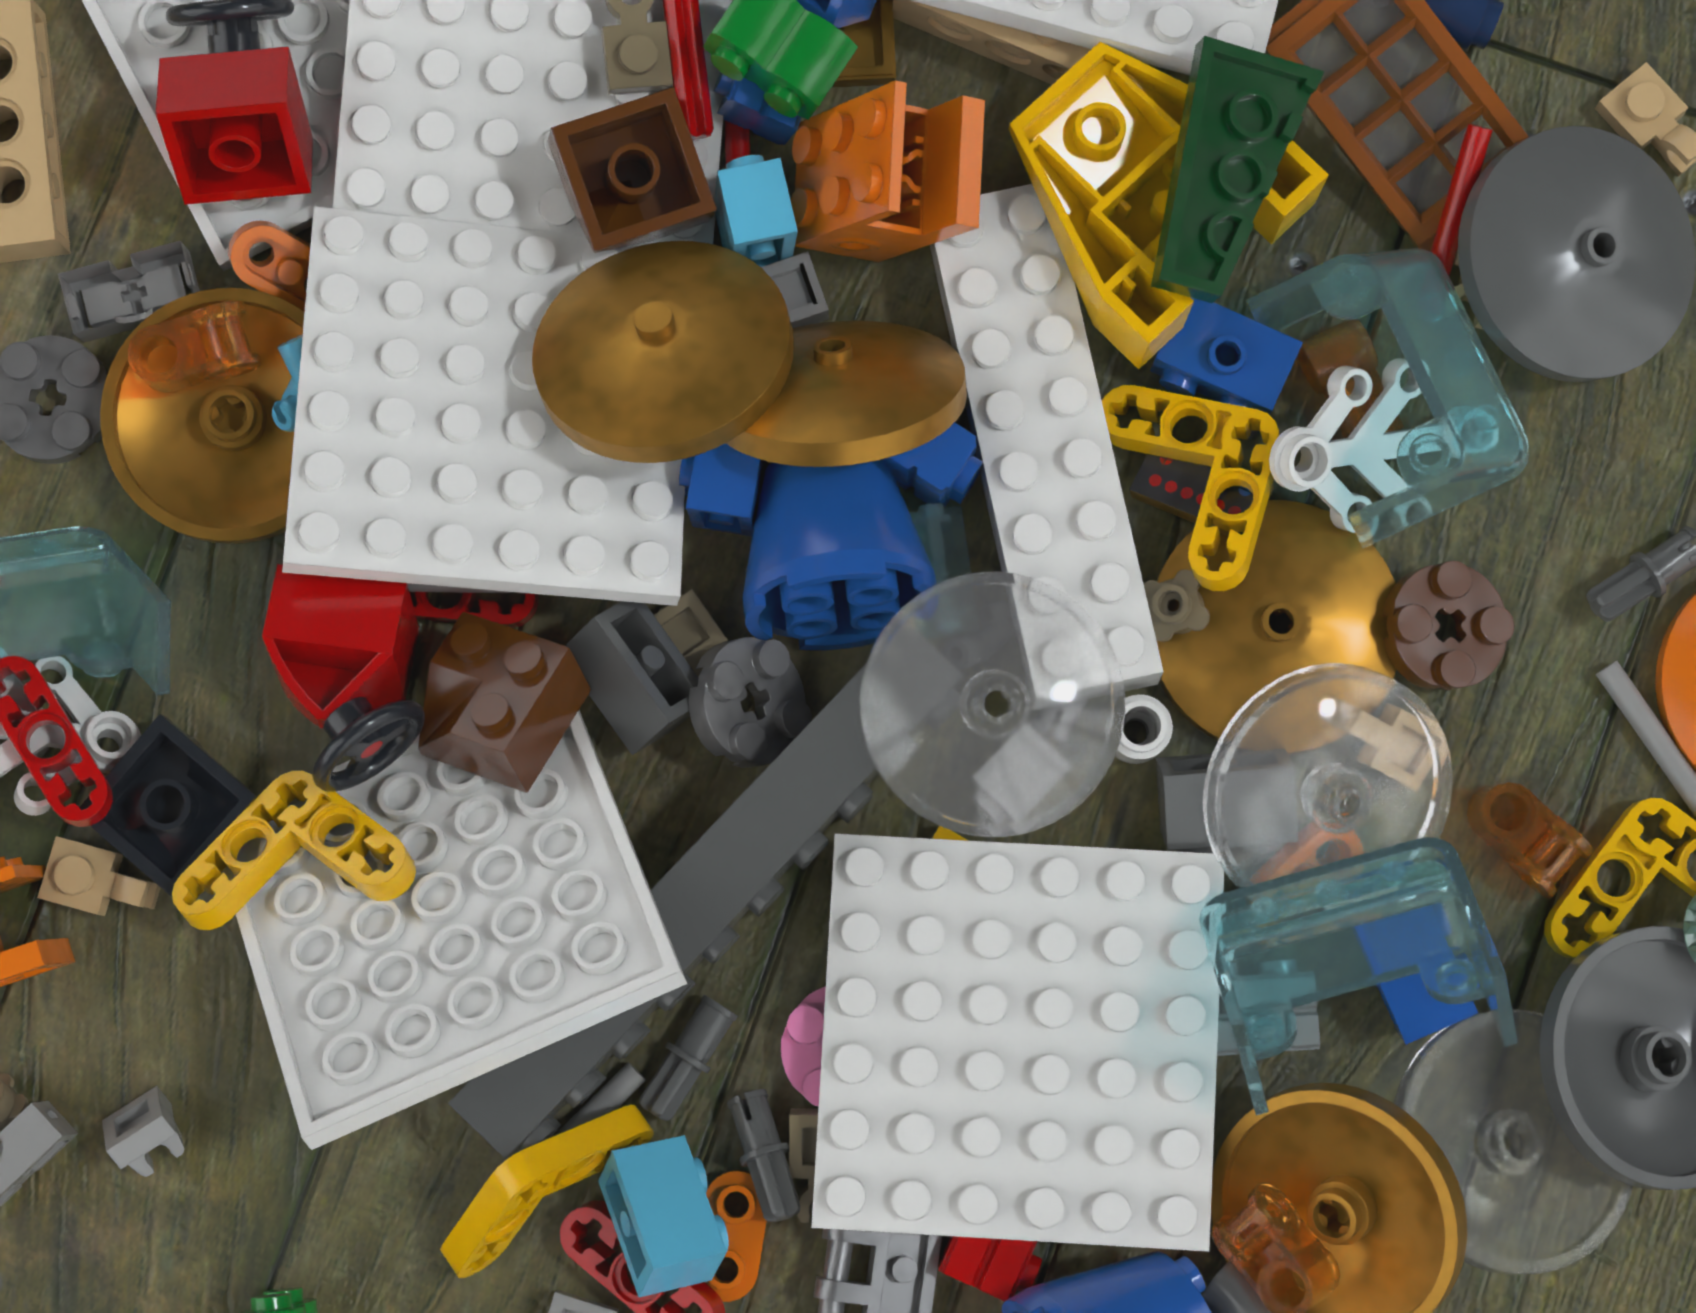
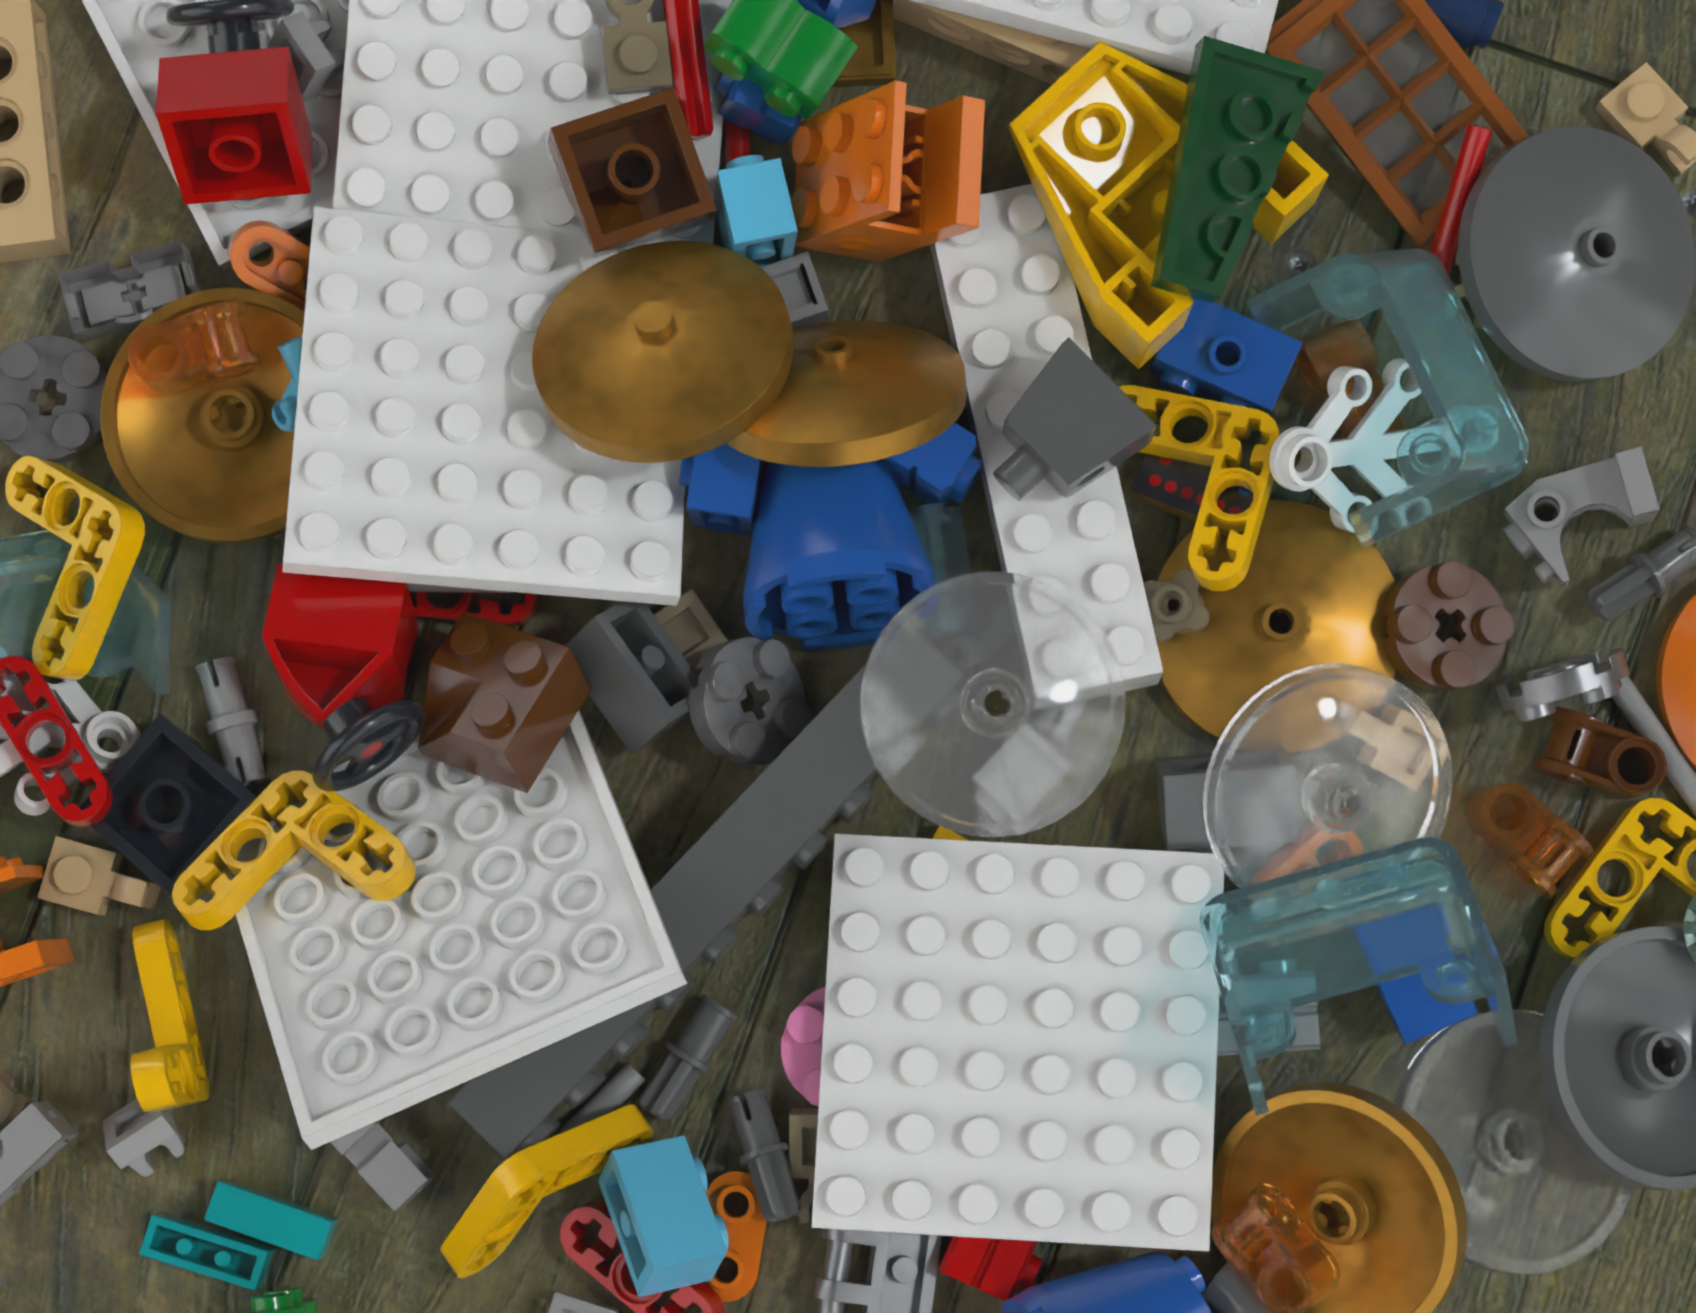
(90, 541): none -> yellow beam
(175, 1069): none -> yellow beam
(207, 1251): none -> teal piece
(231, 720): none -> light grey pin
(271, 1219): none -> teal piece
(310, 57): none -> light grey tile
(391, 1171): none -> light grey piece
(1070, 427): none -> dark grey torso
(1157, 724): white brick -> none
(1564, 679): none -> flat silver plate
(1595, 755): none -> reddish brown piece
(1612, 485): none -> light grey tile

